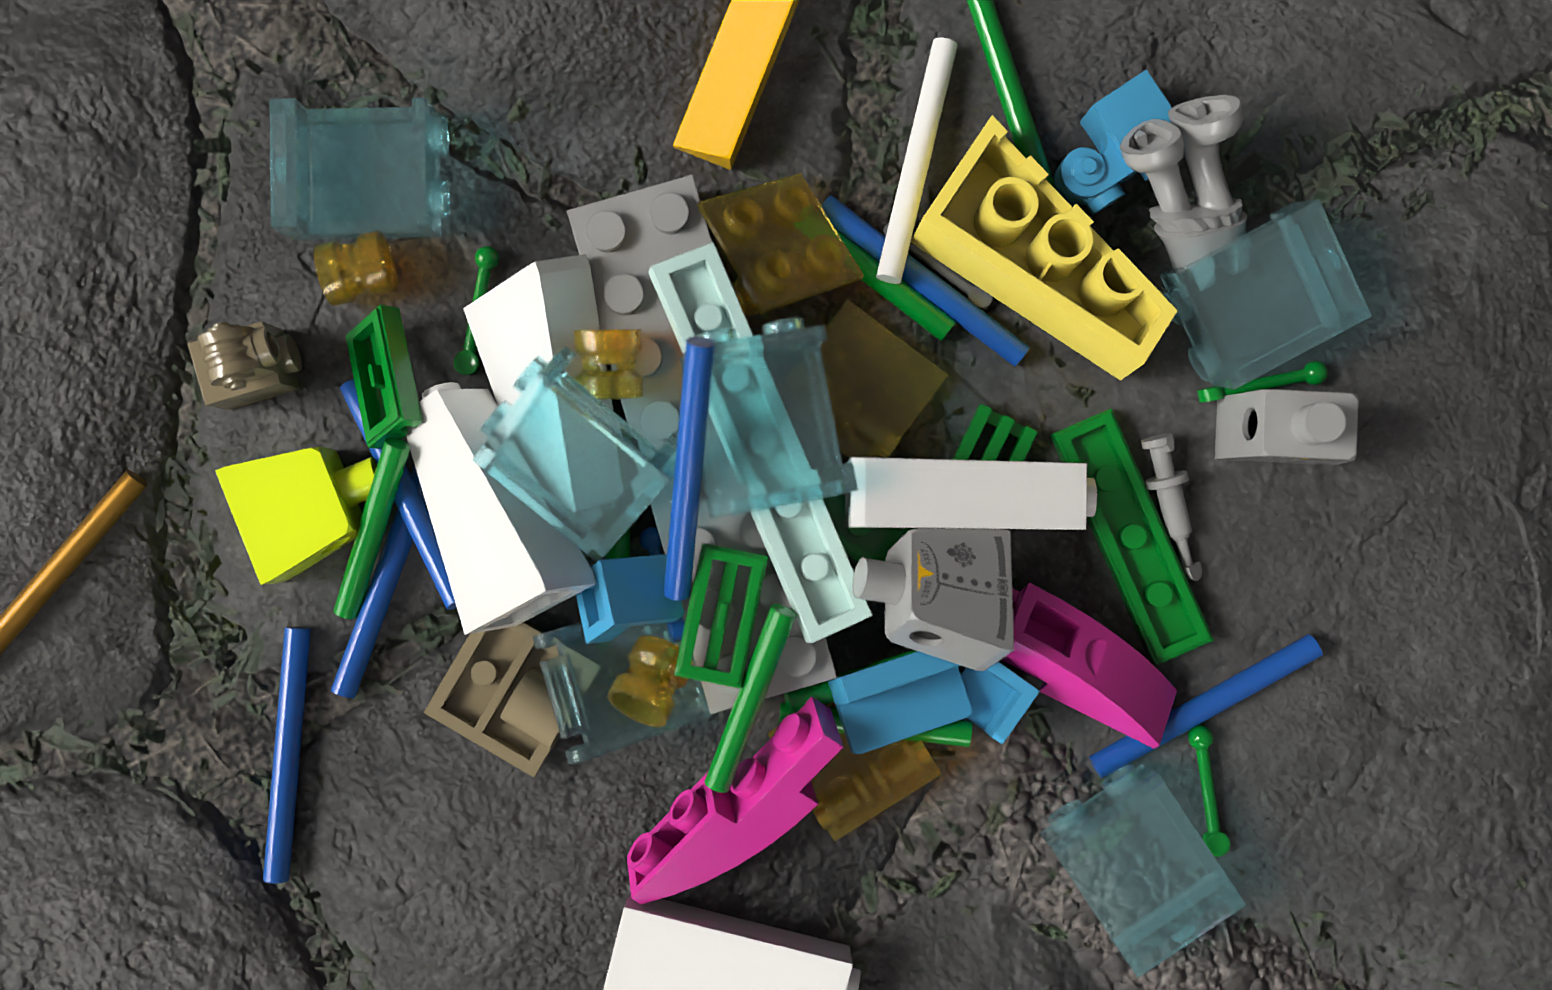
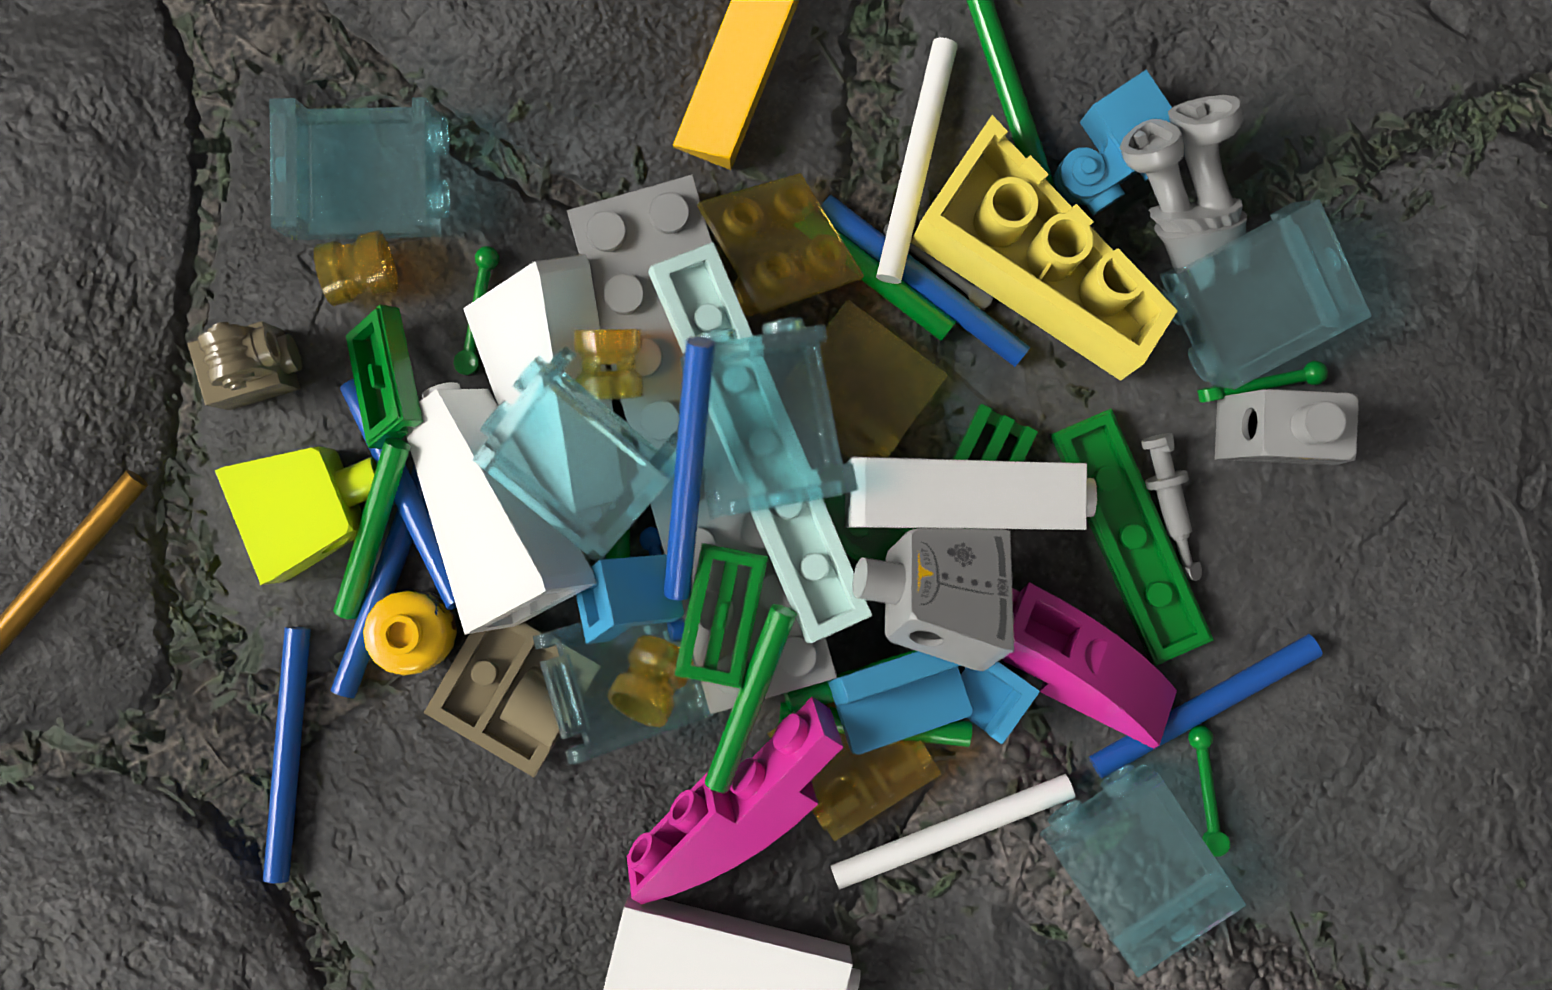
(409, 632): none -> yellow head
(953, 831): none -> white bar

